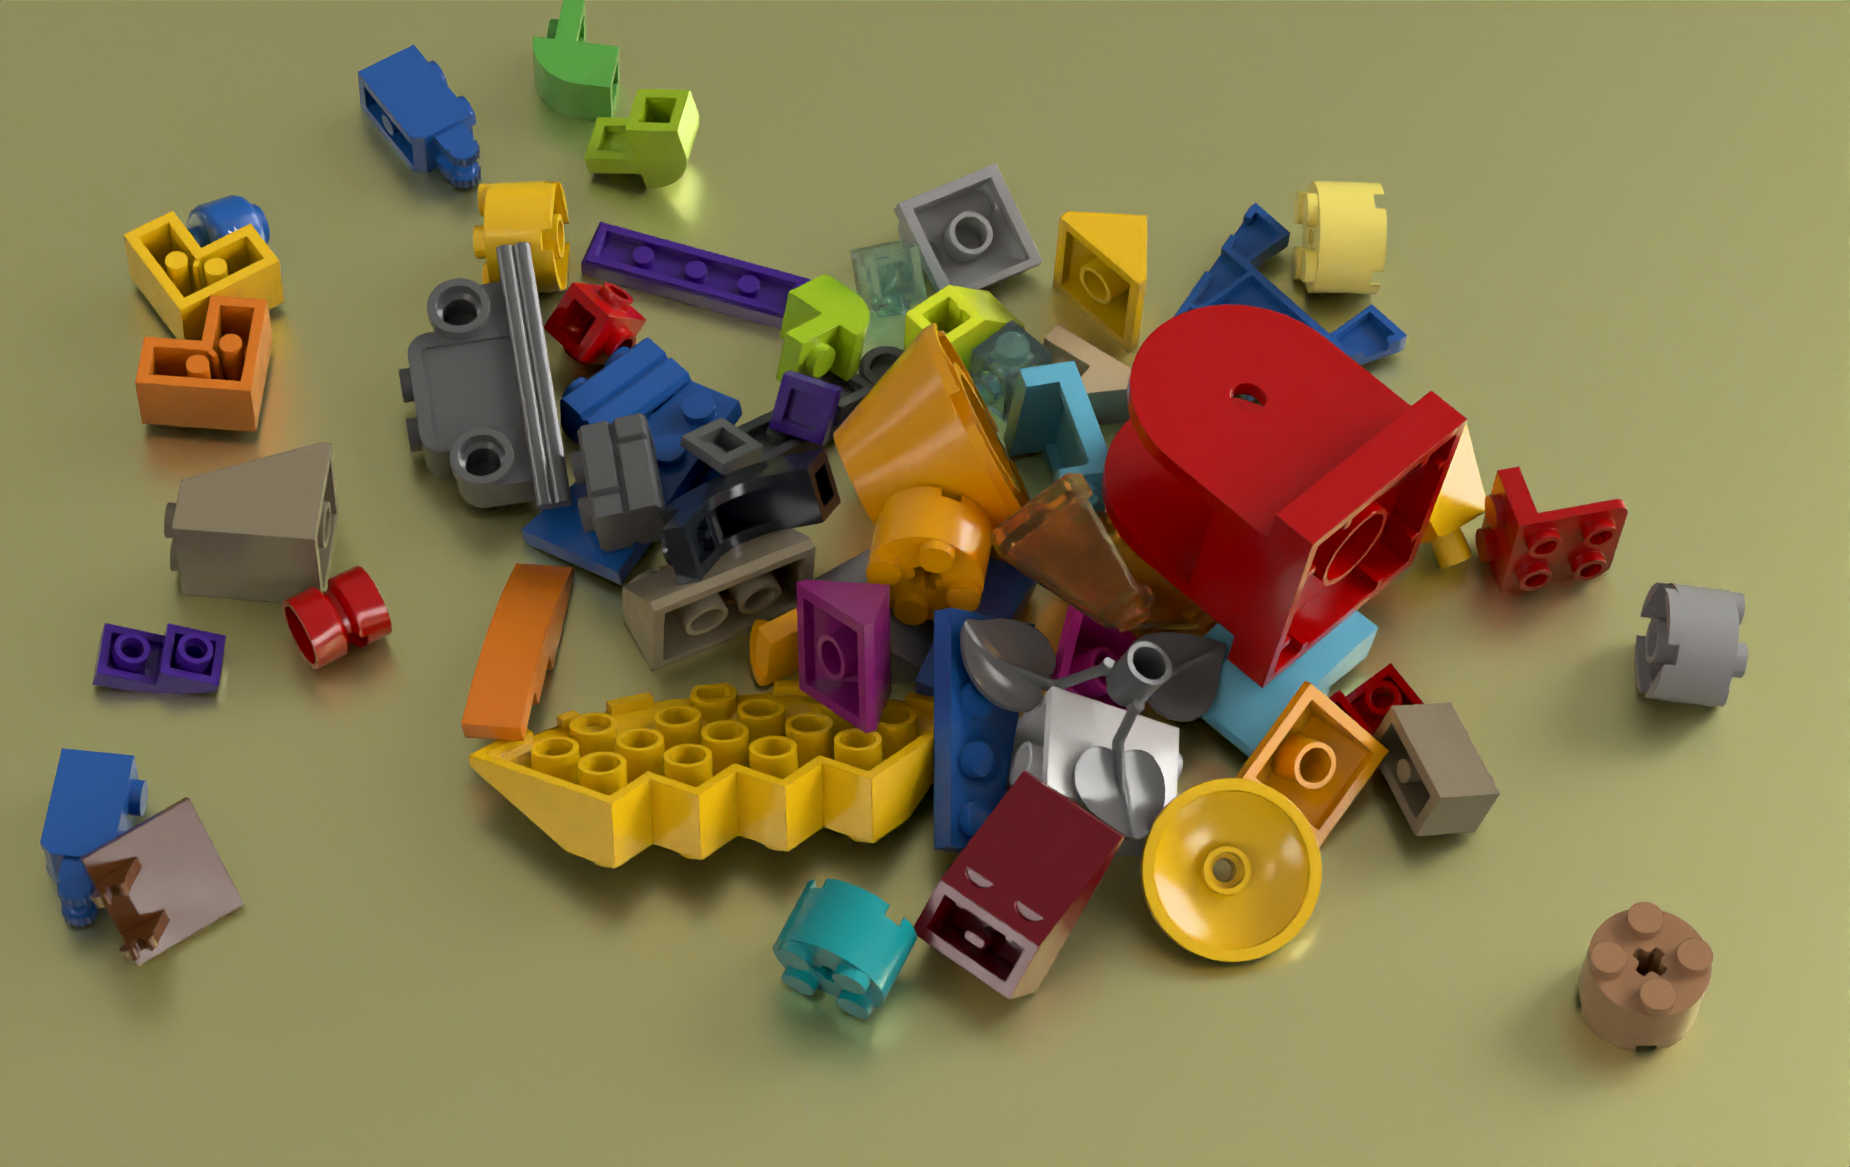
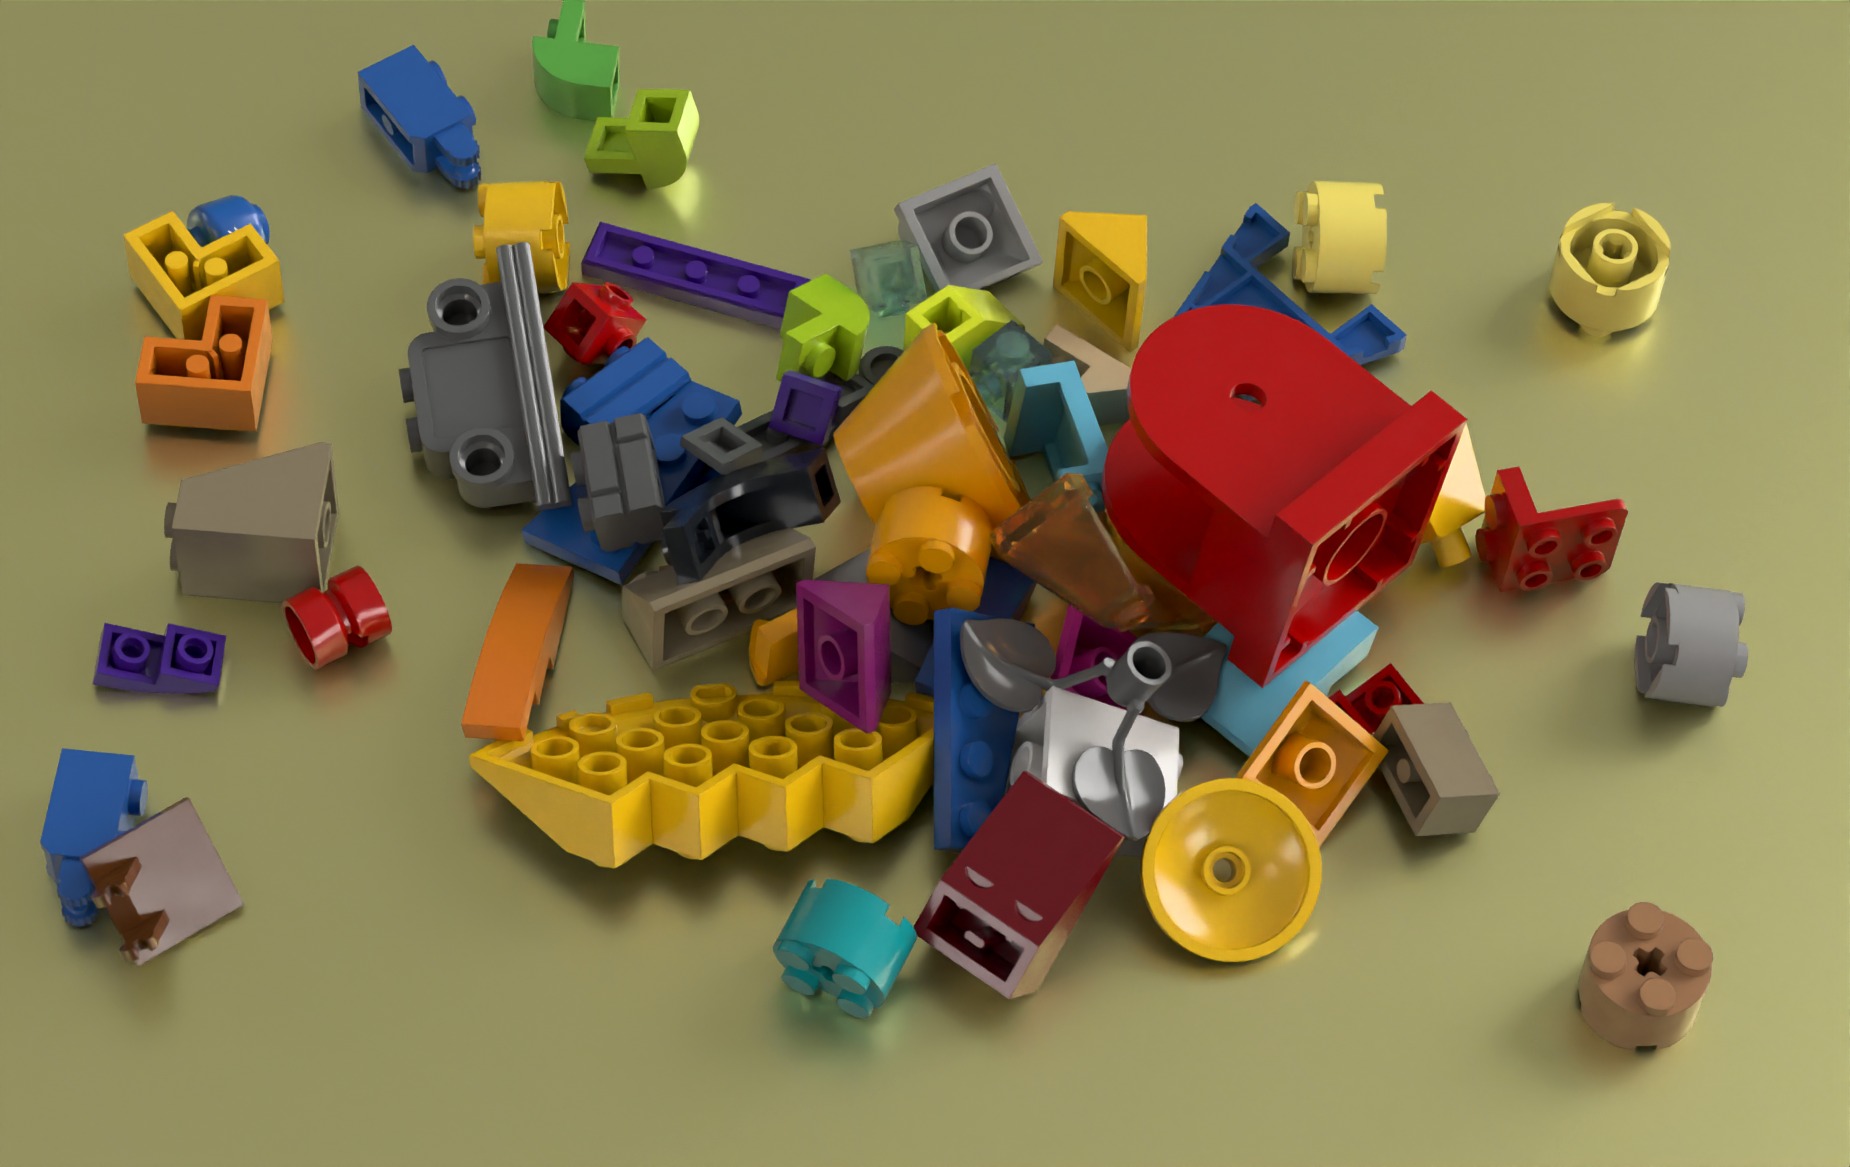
(1609, 268): none -> light yellow brick

